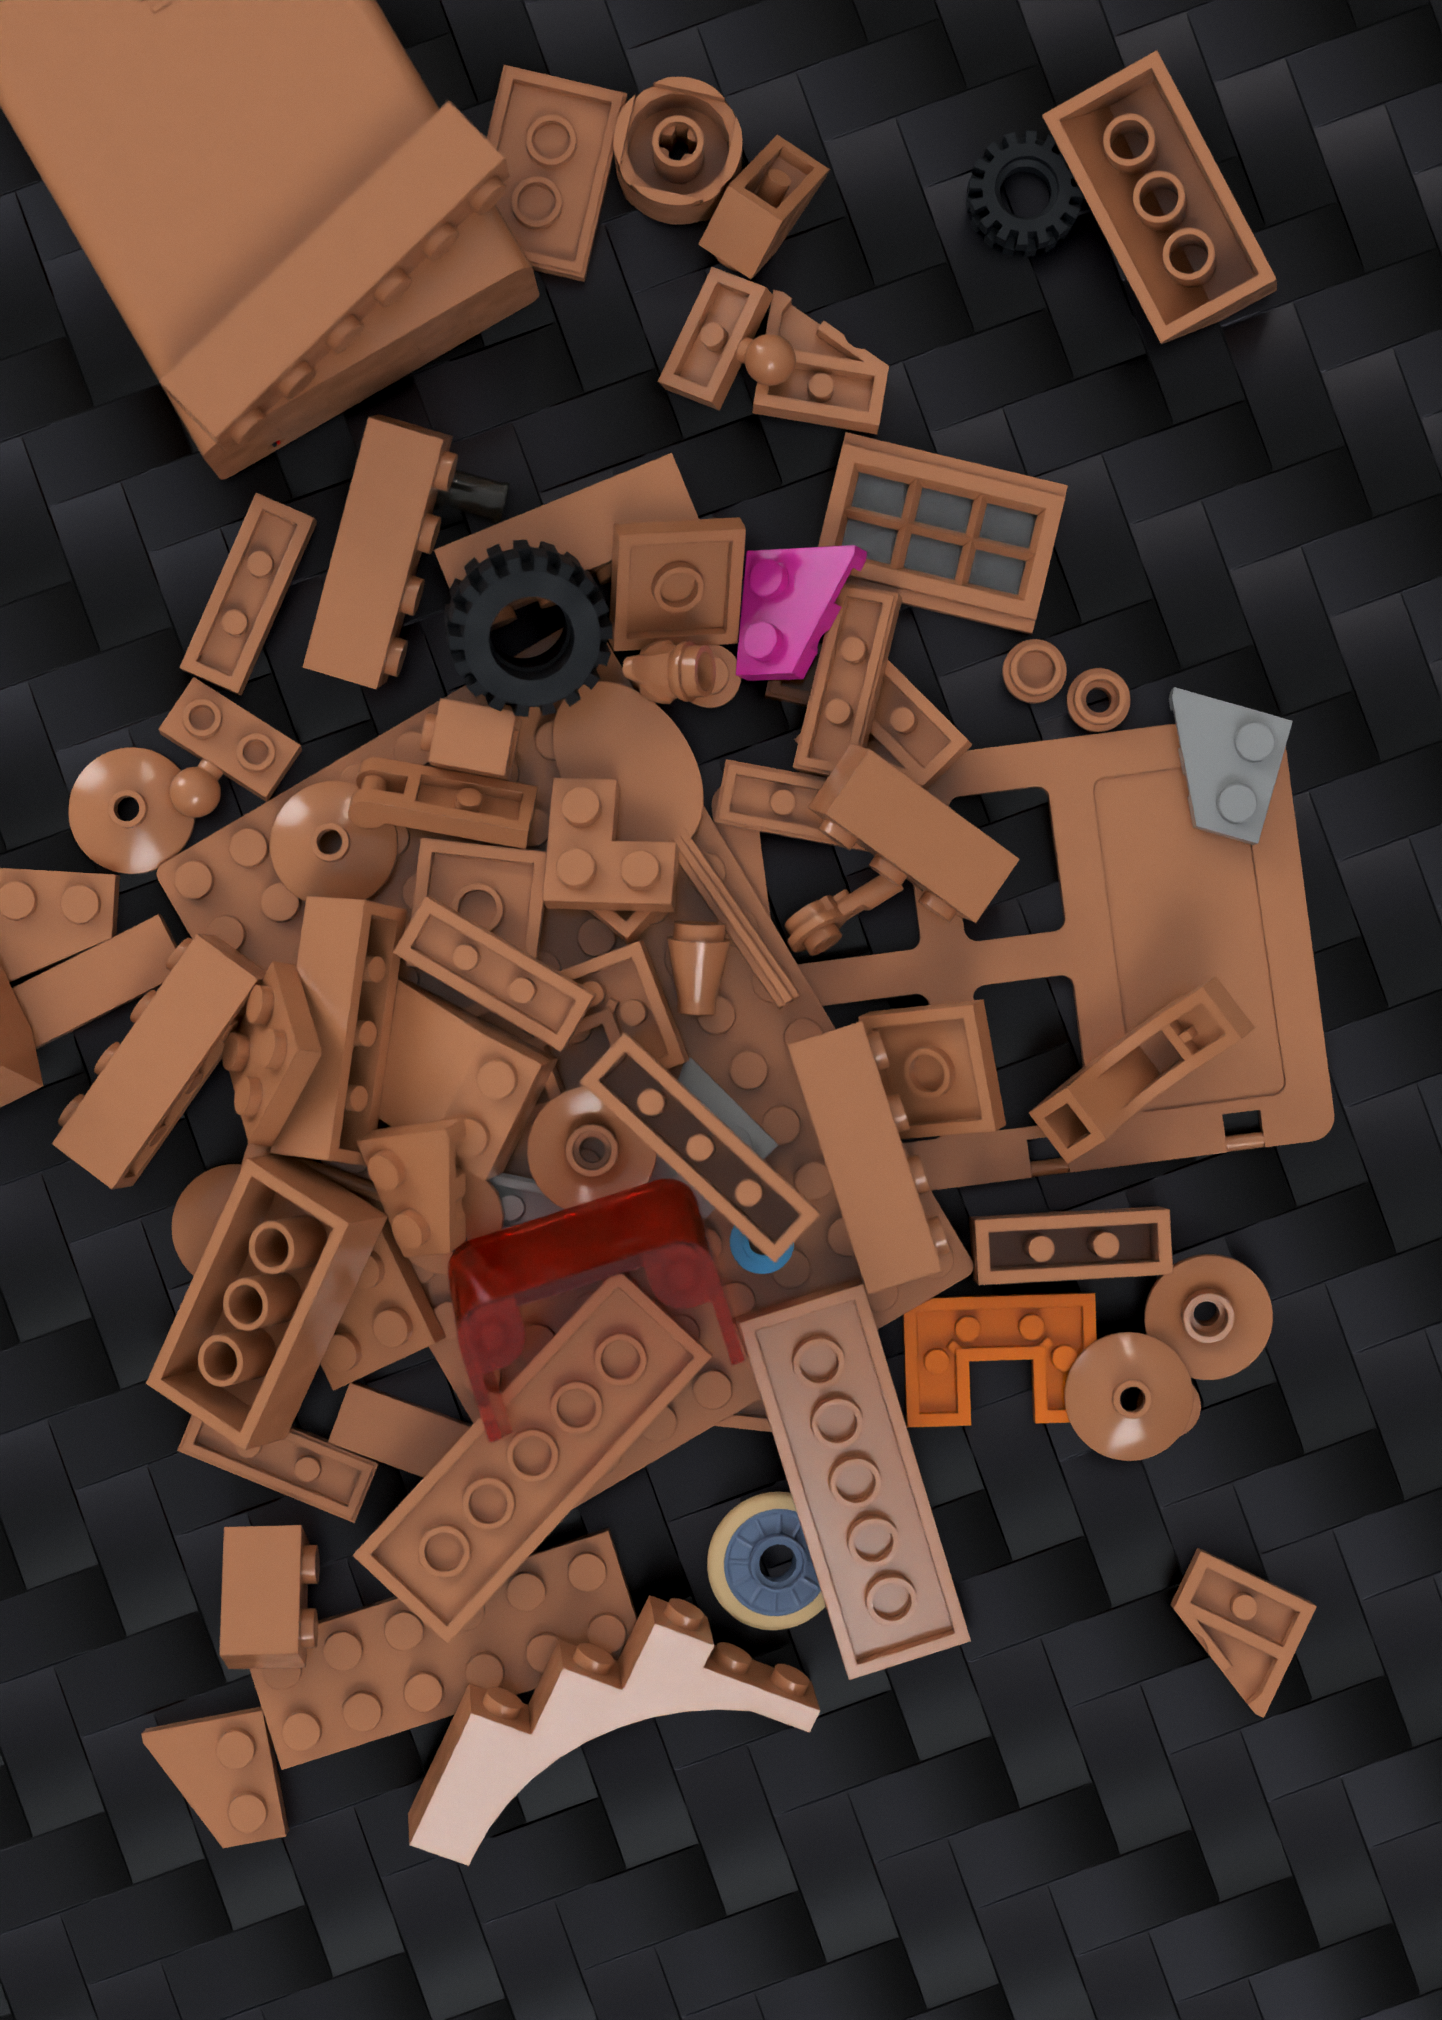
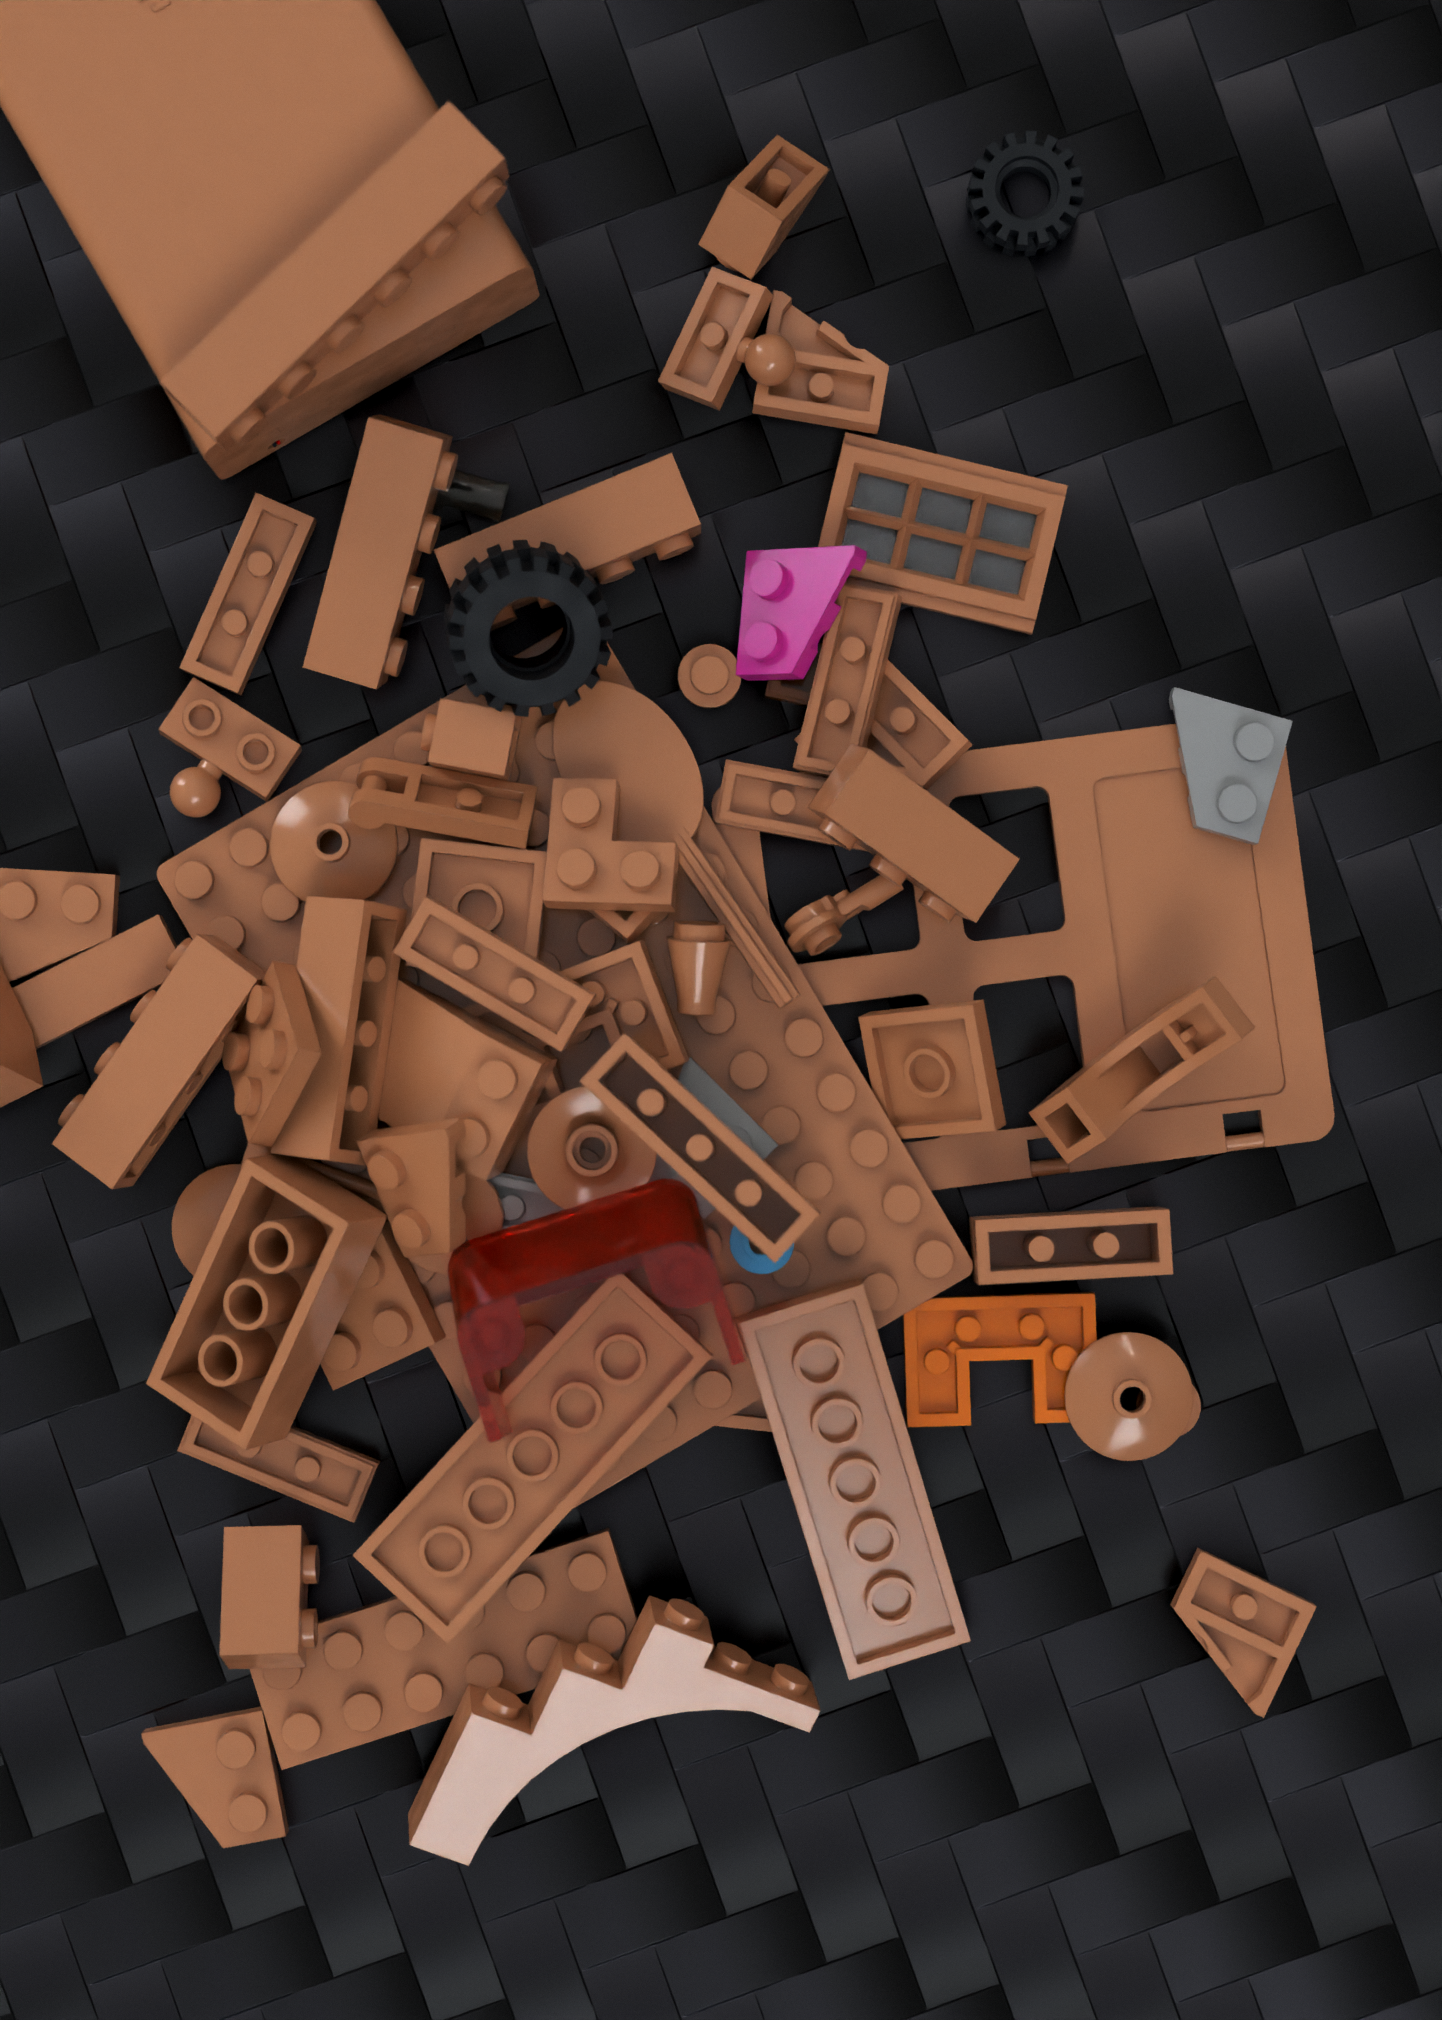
(135, 844): nougat dish -> none
(394, 1430): nougat tile -> none
(557, 164): nougat tile -> none
(648, 131): nougat brick -> none
(672, 671): nougat animal -> none
(676, 582): nougat plate -> none
(736, 1572): sand blue wheel -> none
(866, 1158): nougat brick -> none
(1034, 671): nougat plate -> none
(1109, 683): nougat plate -> none
(1161, 200): nougat slope -> none
(1229, 1338): nougat dish -> none

